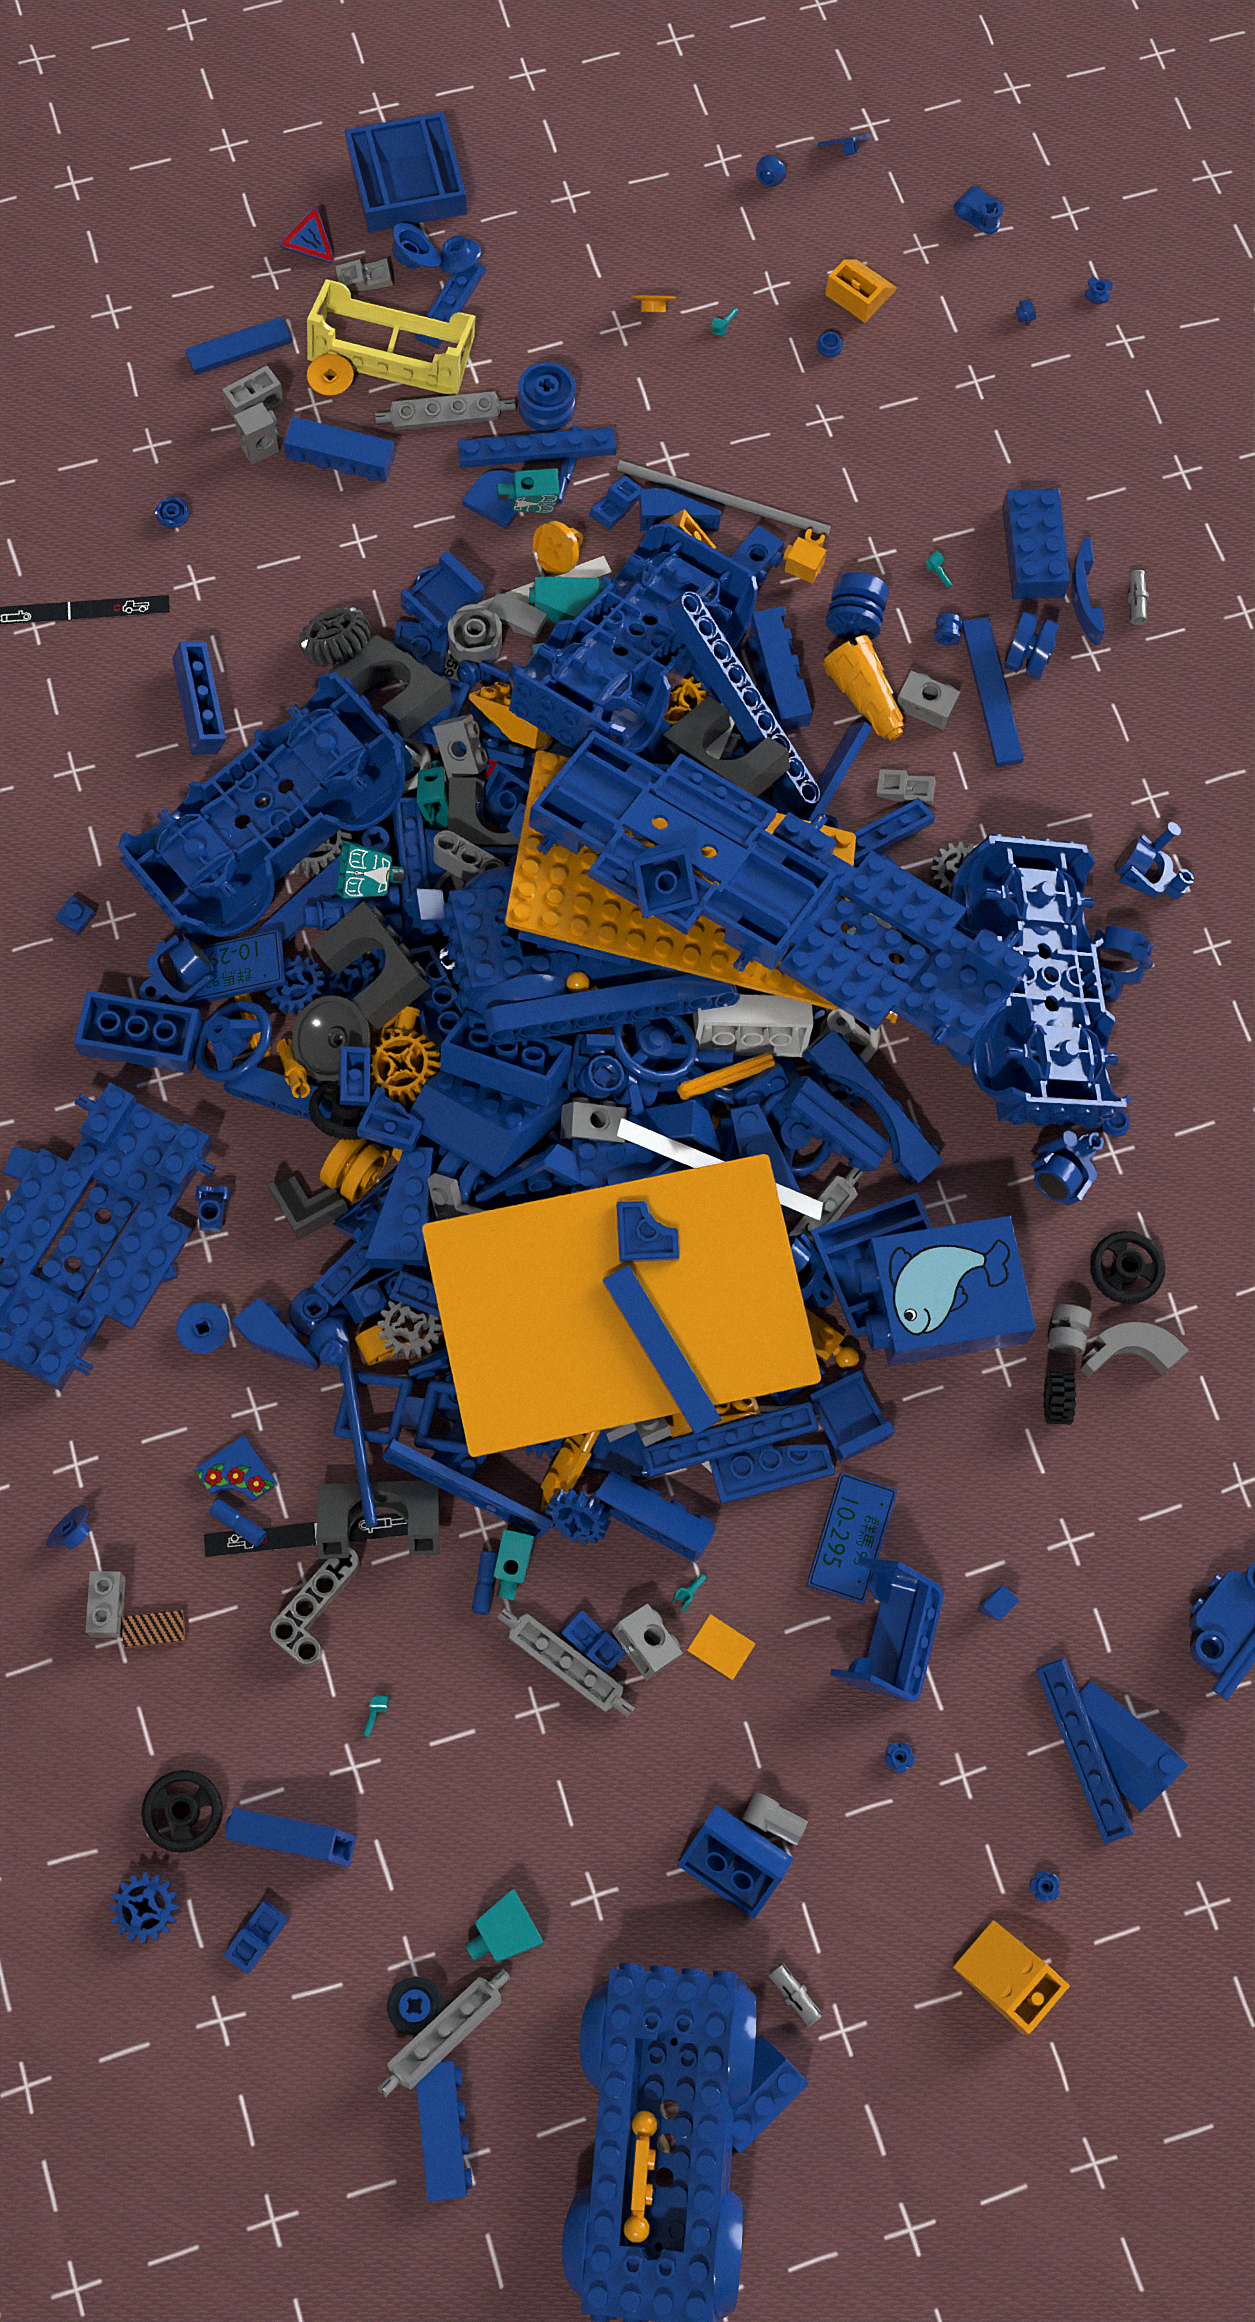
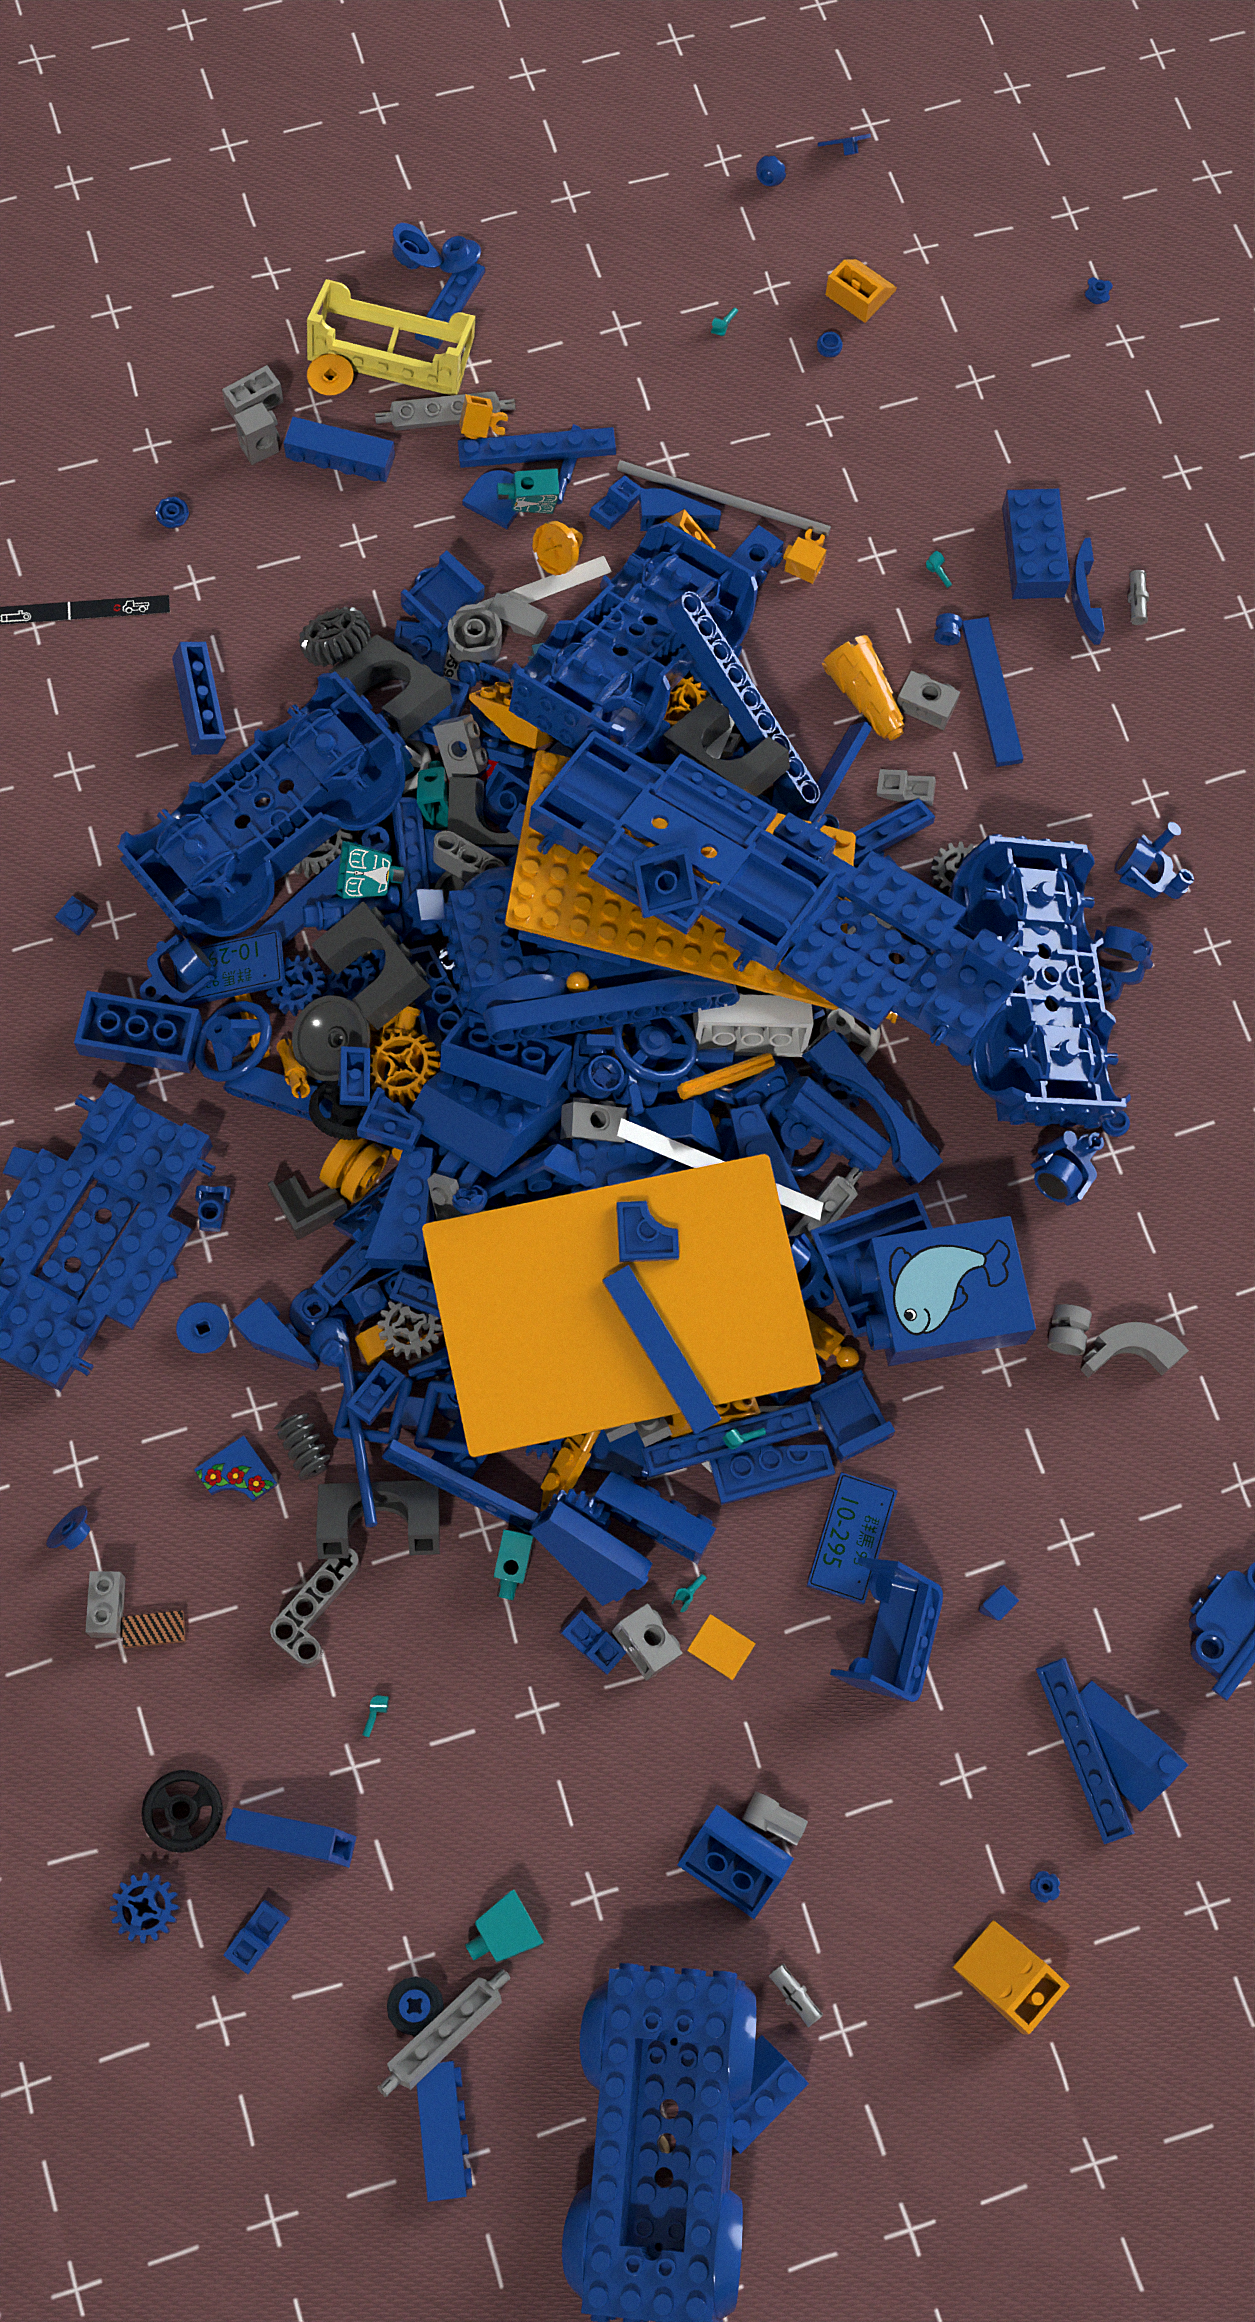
(238, 346): blue tile -> none
(240, 1524): blue piece -> none
(300, 1536): black sticker -> none
(302, 1446): none -> dark grey piece
(309, 238): piece -> none
(365, 277): light grey slope -> none
(376, 1392): none -> blue slope
(406, 172): blue slope -> none
(470, 1200): none -> blue plate
(478, 416): none -> light orange brick
(484, 1586): blue piece -> none
(546, 396): blue wheel -> none
(563, 596): teal slope -> none
(566, 1663): light grey plate -> none
(590, 1553): none -> blue slope
(636, 2226): light orange plate -> none
(653, 303): light orange piece -> none
(734, 1439): none -> teal hand
(778, 669): blue wedge -> none
(857, 605): blue wheel -> none
(891, 1760): blue plate -> none
(977, 207): blue piece -> none
(1026, 312): blue plate -> none
(1032, 646): blue wheel -> none
(1059, 1397): black tyre -> none
(1112, 1286): black wheel -> none

